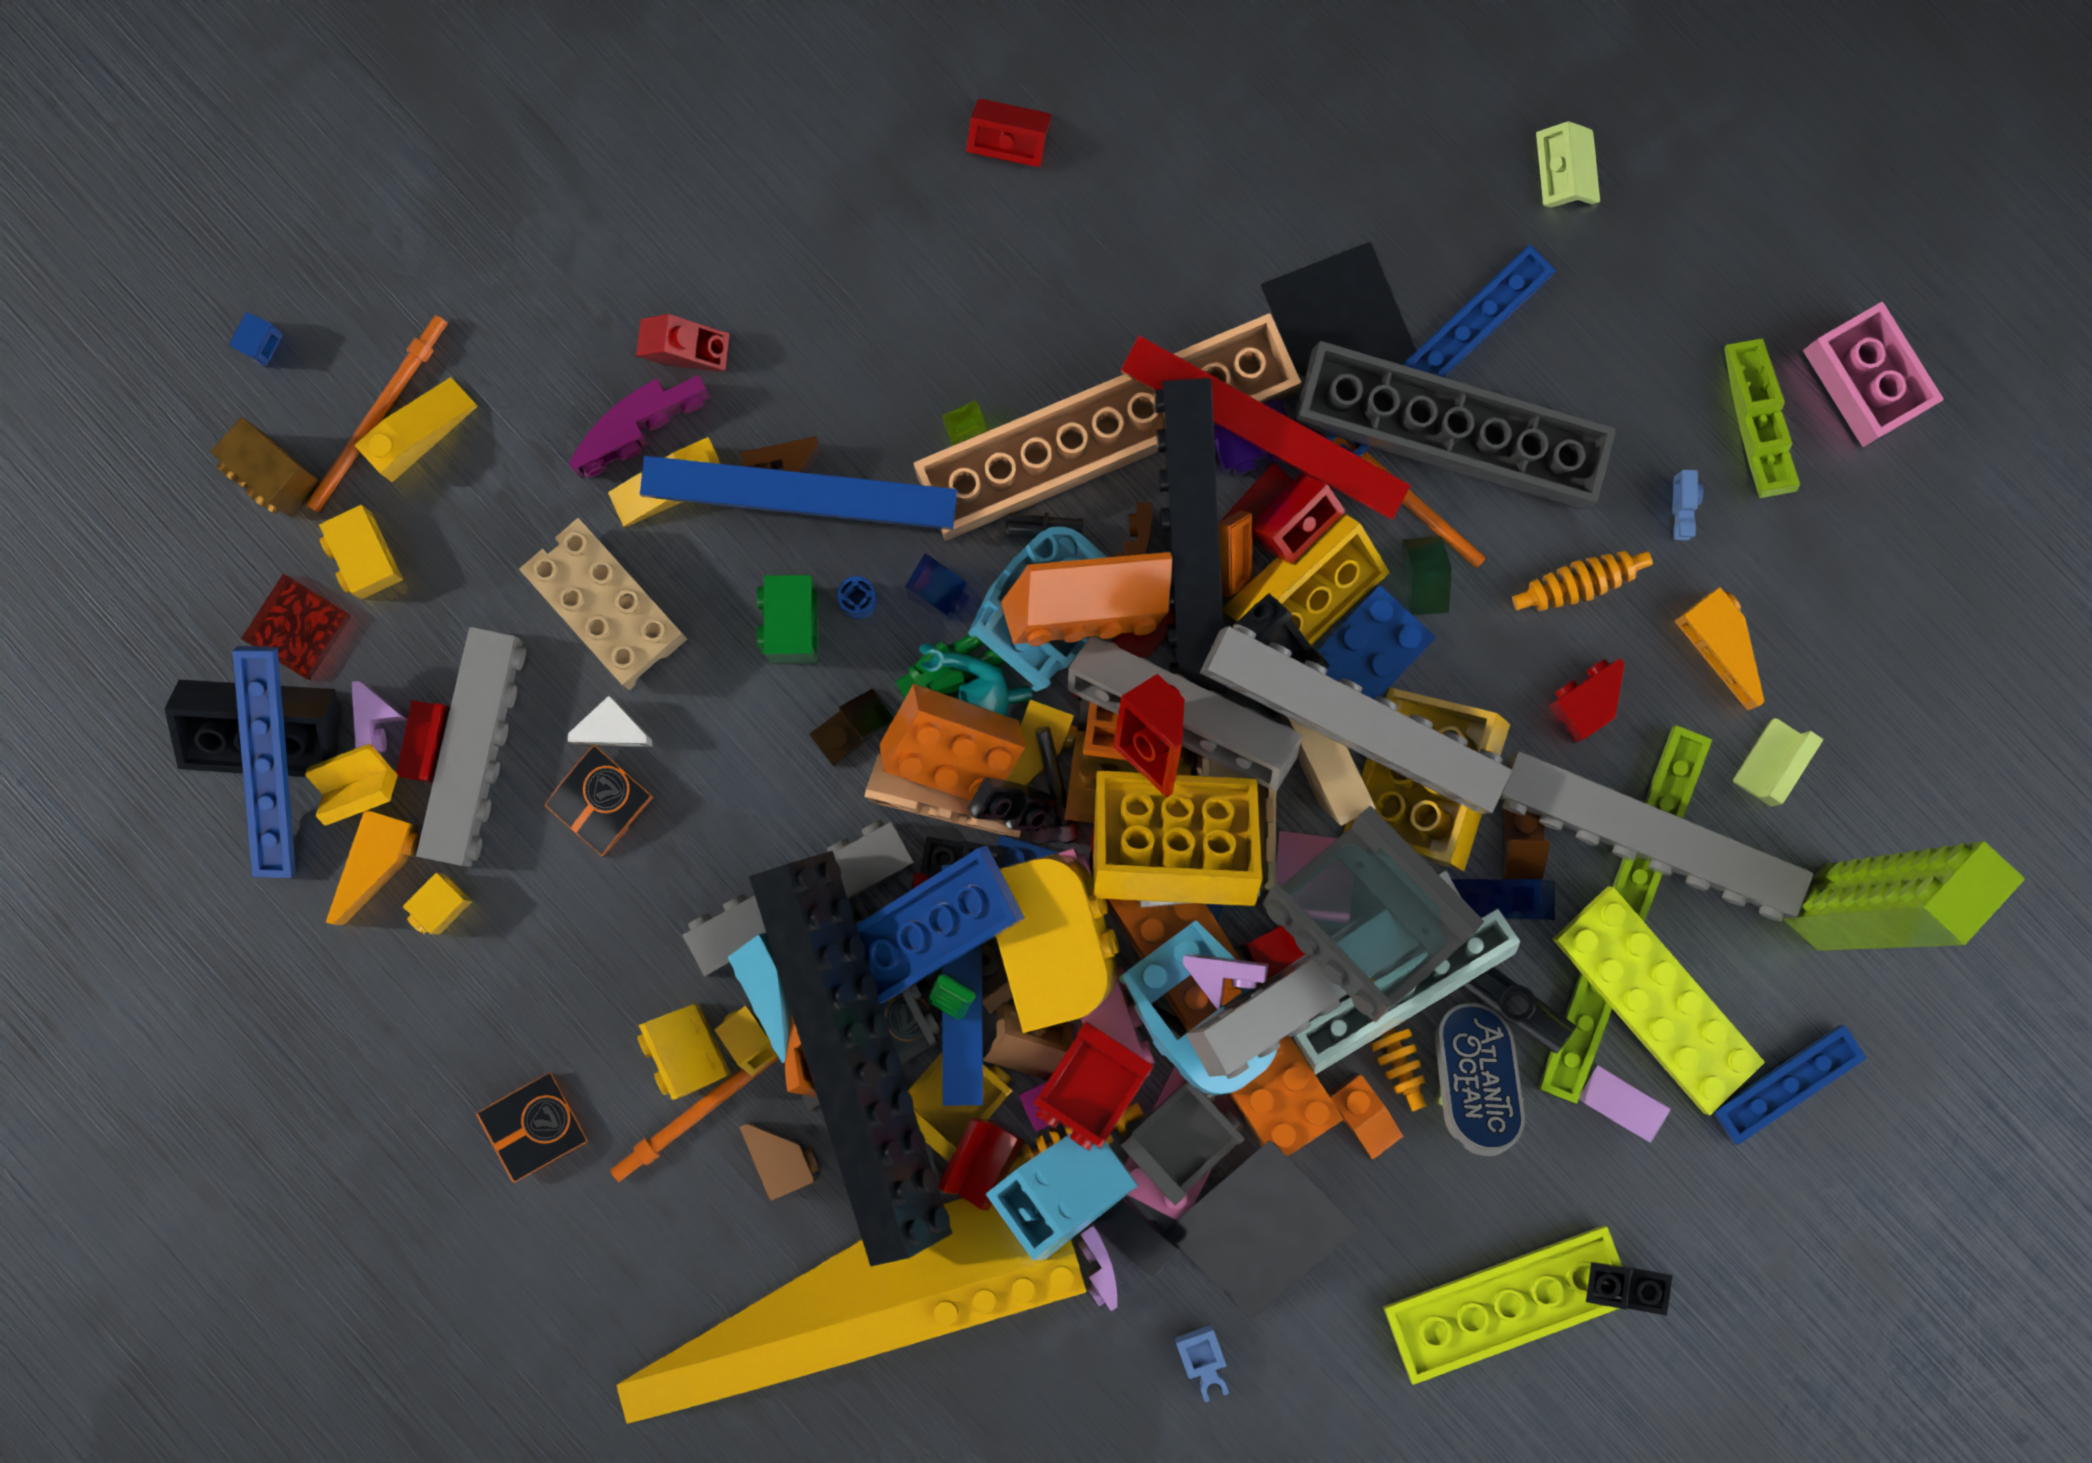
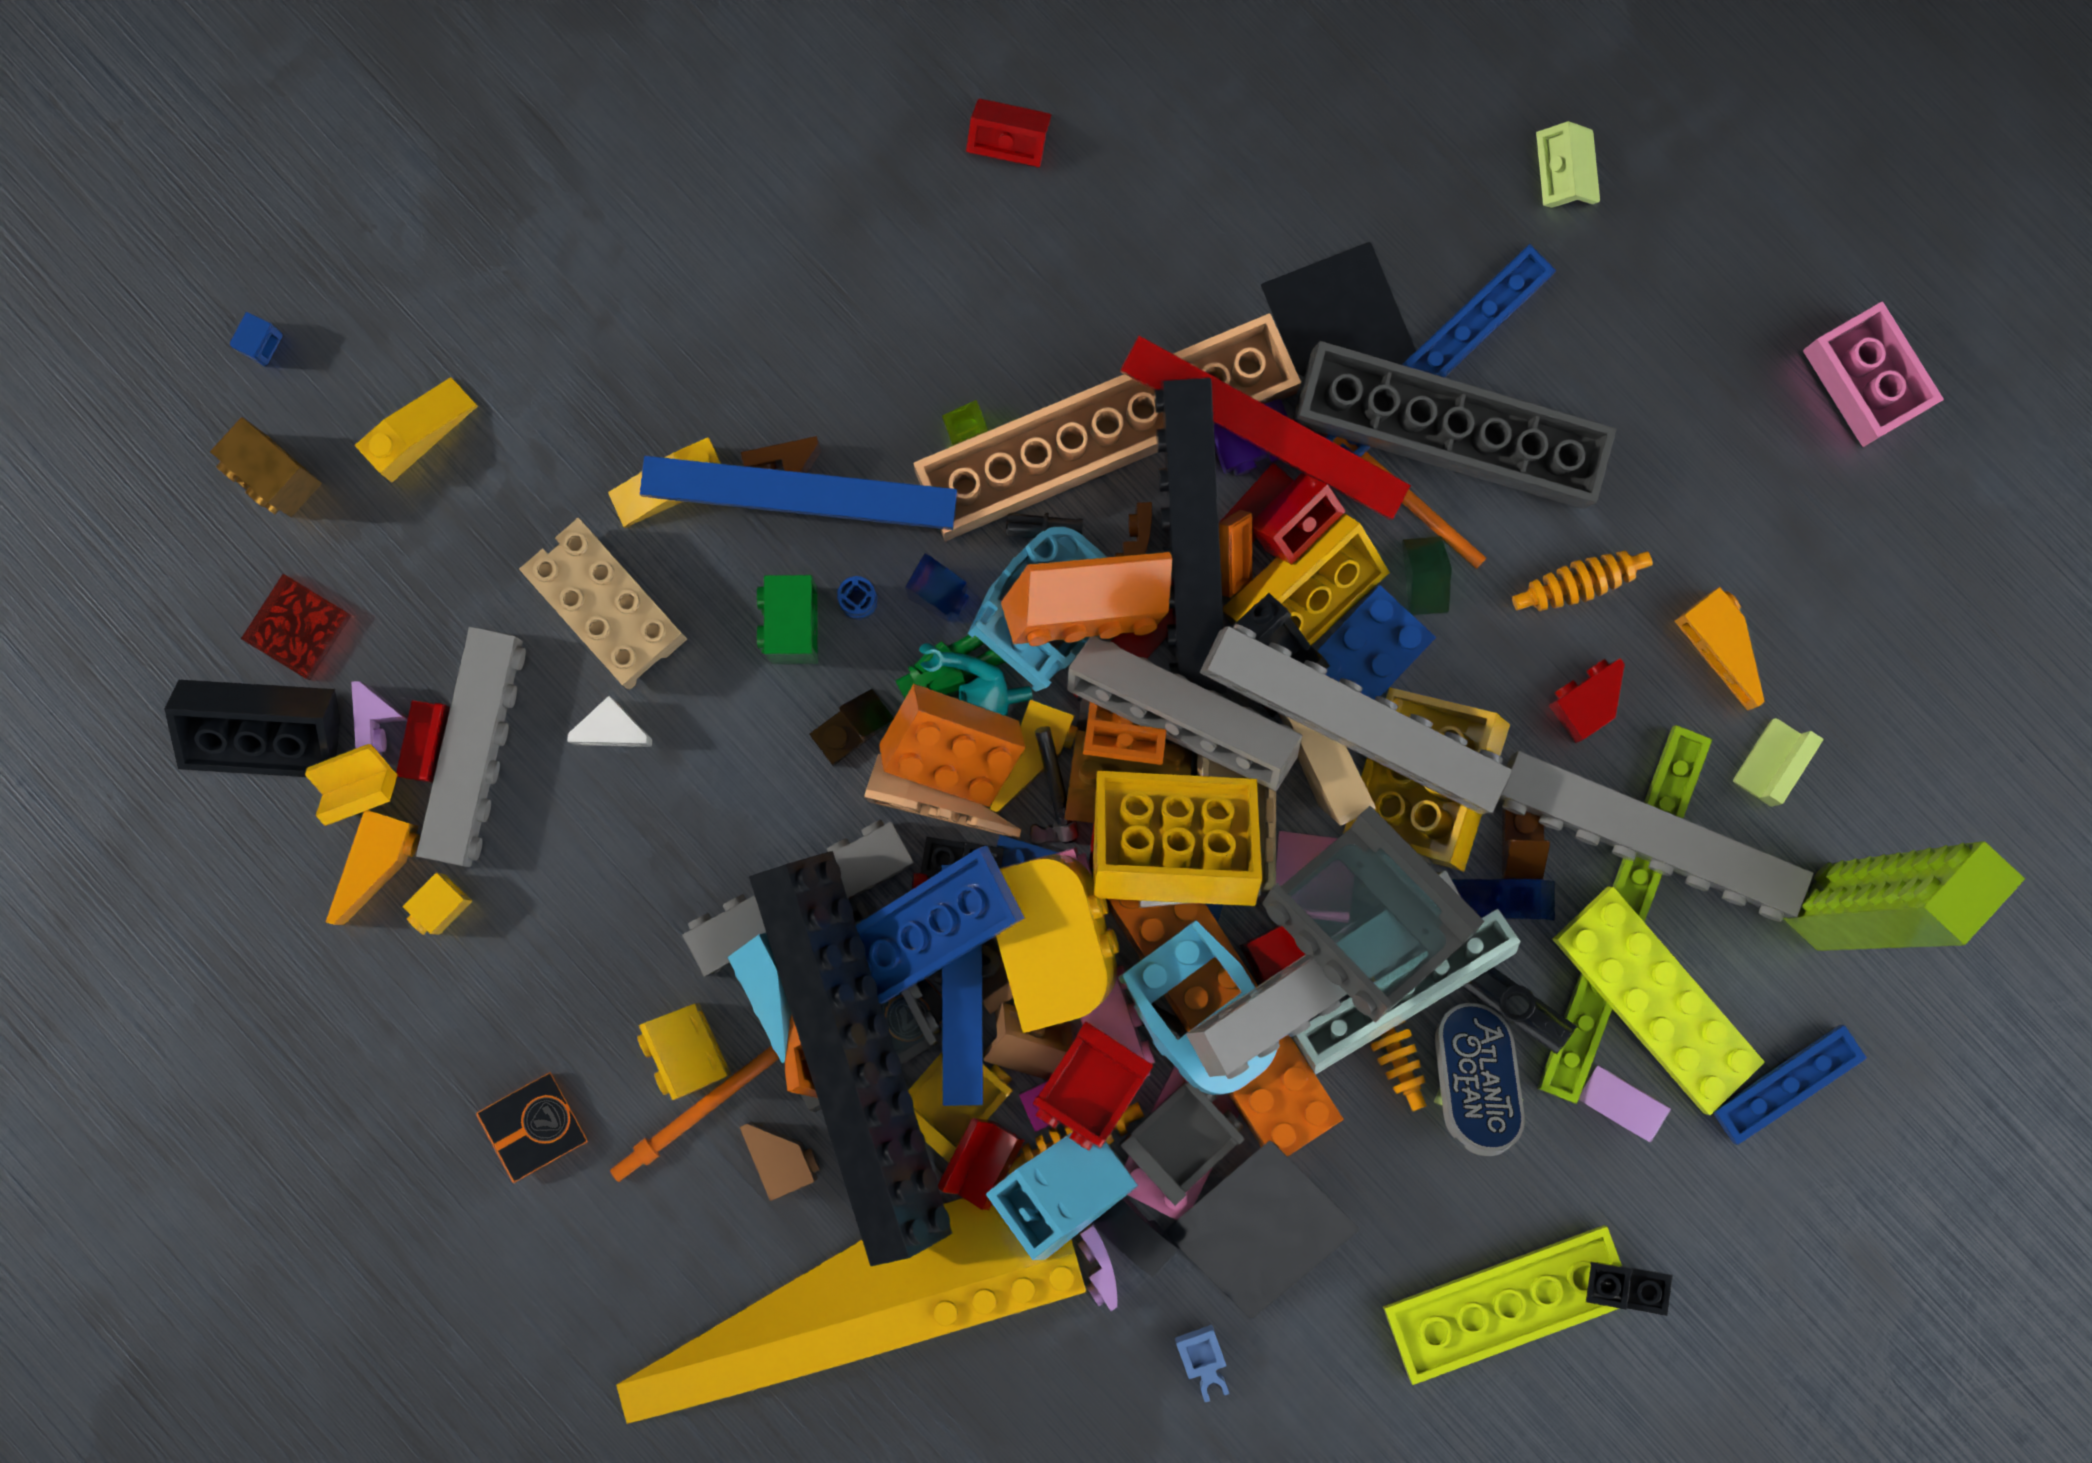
(264, 761): blue plate -> none
(359, 552): yellow brick -> none
(419, 351): orange bar -> none
(598, 800): black slope -> none
(620, 429): magenta slope -> none
(682, 343): red slope -> none
(746, 1040): yellow brick -> none
(951, 997): green slope -> none
(1012, 802): black slope -> none
(1152, 731): red slope -> none
(1212, 973): lavender slope -> none
(1365, 1115): orange slope -> none
(1686, 496): medium blue plate -> none
(1761, 418): lime slope -> none

